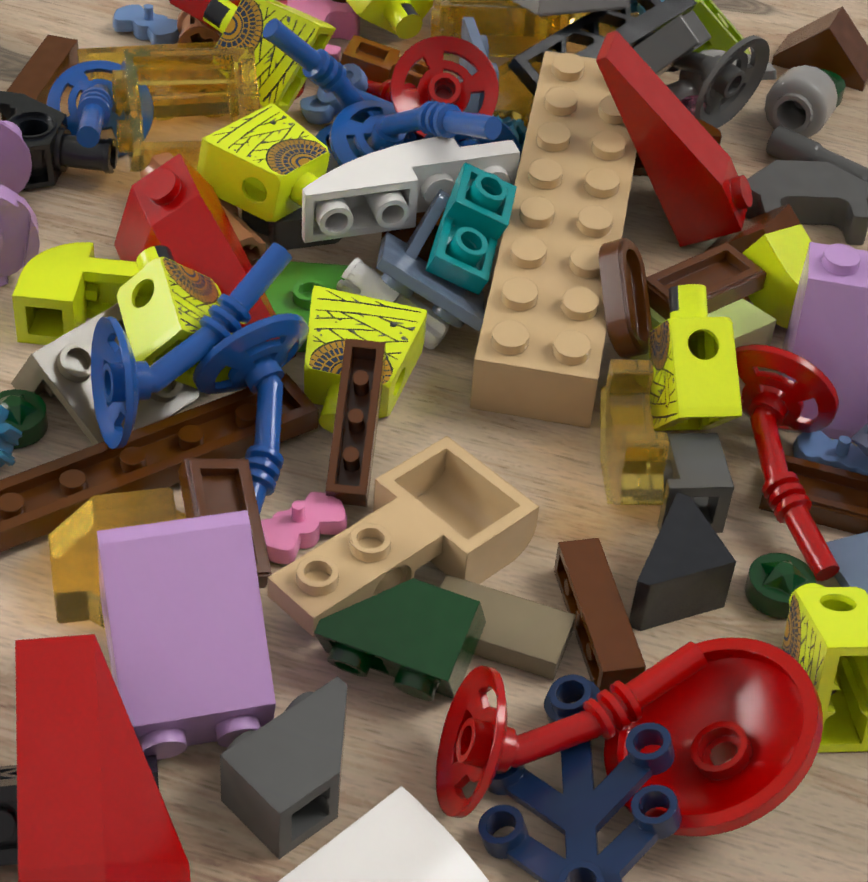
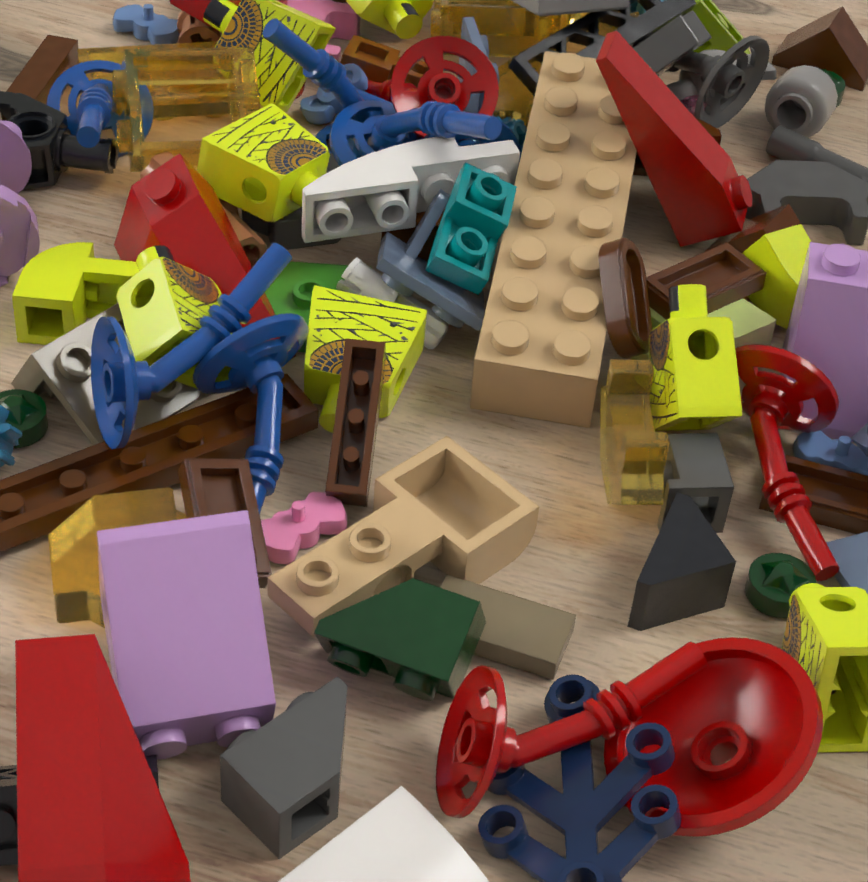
(601, 619): reddish brown piece -> none

